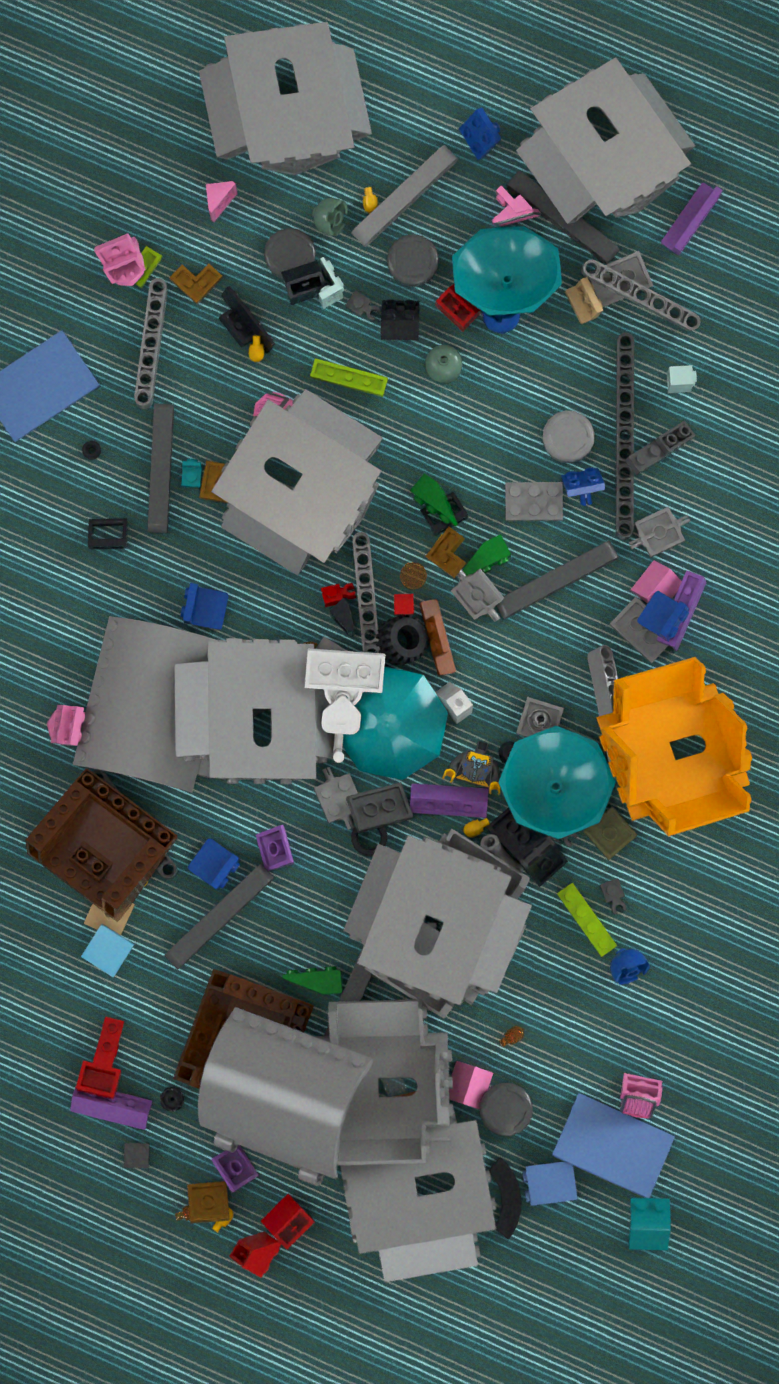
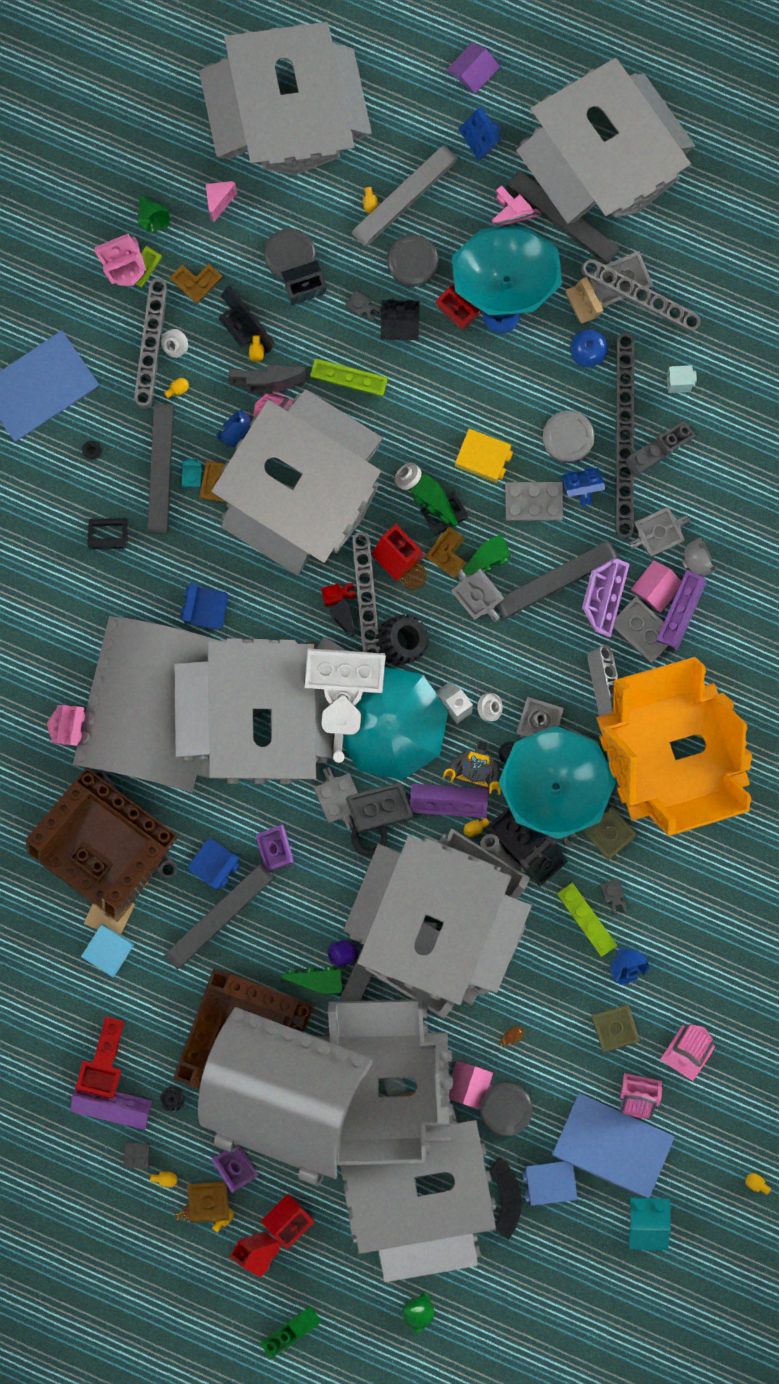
(152, 215): none -> green hat
(165, 1179): none -> yellow cylinder
(174, 343): none -> white plate
(177, 387): none -> yellow cylinder
(234, 429): none -> blue cylinder
(274, 380): none -> dark grey slope
(290, 1332): none -> green slope
(329, 216): sand green cylinder -> none
(333, 293): light aqua bracket -> none
(342, 952): none -> dark purple head
(397, 552): none -> red slope
(403, 604): red slope -> none
(408, 476): none -> white plate
(418, 1312): none -> green hat
(437, 637): dark orange bracket -> none
(443, 364): sand green cylinder -> none
(474, 67): none -> medium lavender slope
(483, 456): none -> yellow brick
(490, 707): none -> white plate
(588, 348): none -> blue cylinder
(604, 595): none -> lavender wedge
(615, 1028): none -> olive plate
(663, 615): blue bracket -> none
(689, 1050): none -> bright pink piece
(691, 218): medium lavender panel -> none
(698, 558): none -> light grey cylinder
(756, 1183): none -> yellow cylinder

